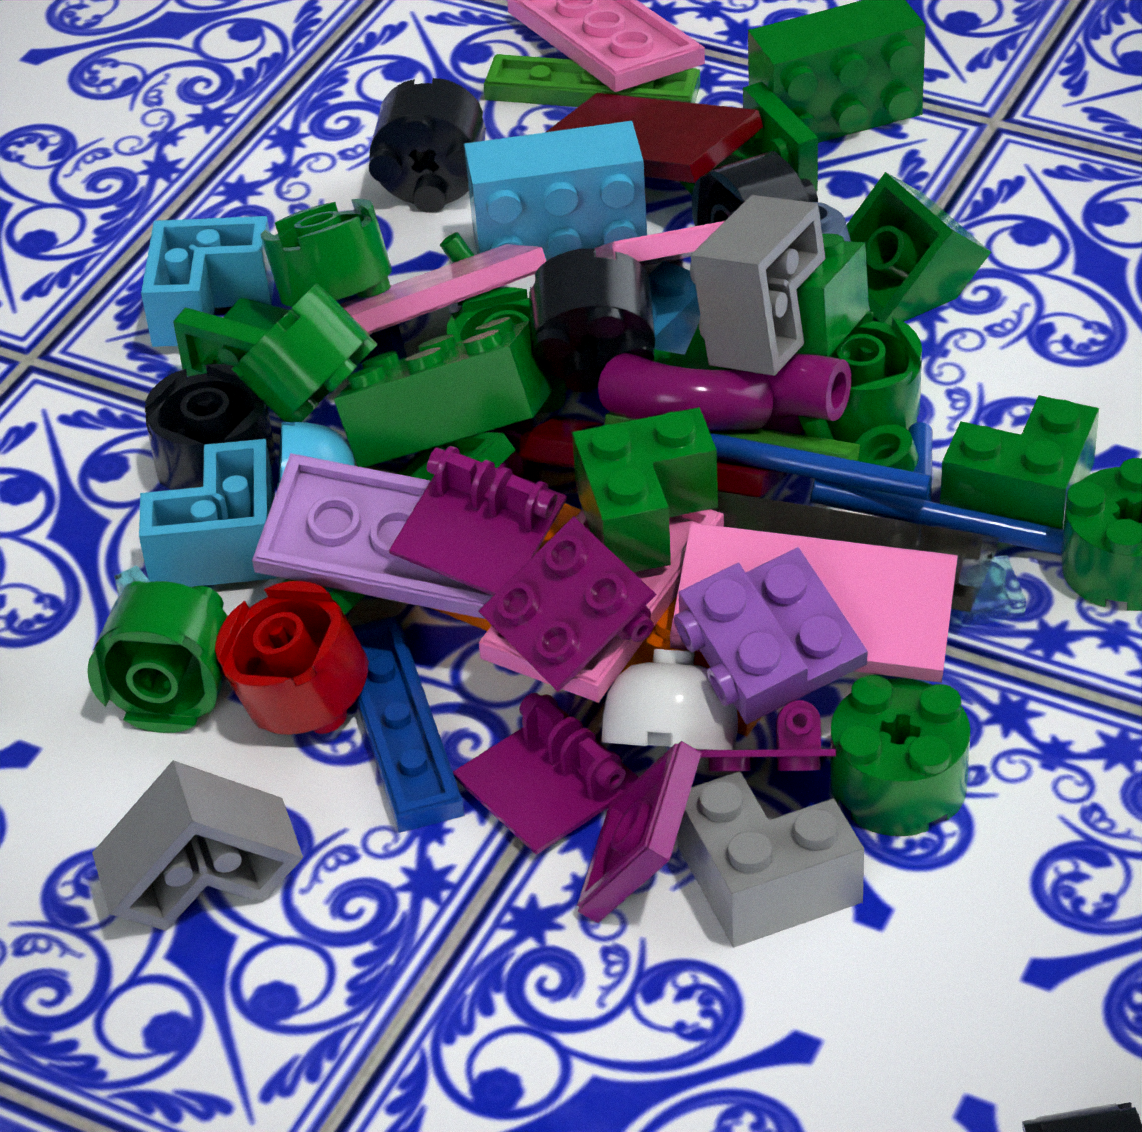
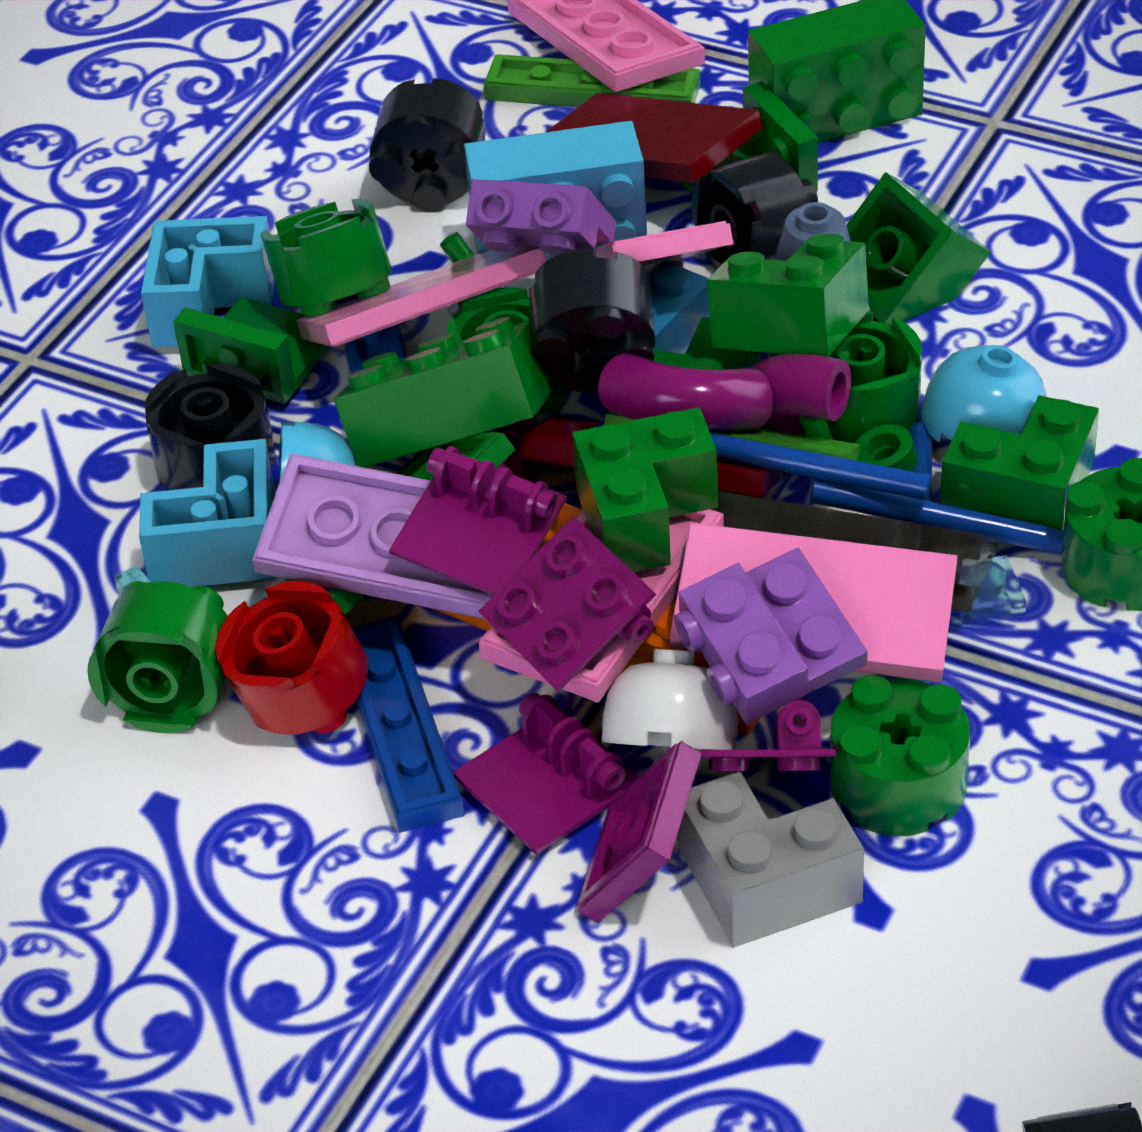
(193, 835): light grey brick -> none
(305, 356): green brick -> none
(537, 215): none -> medium lavender plate
(750, 280): light grey brick -> none
(981, 388): none -> medium azure cylinder

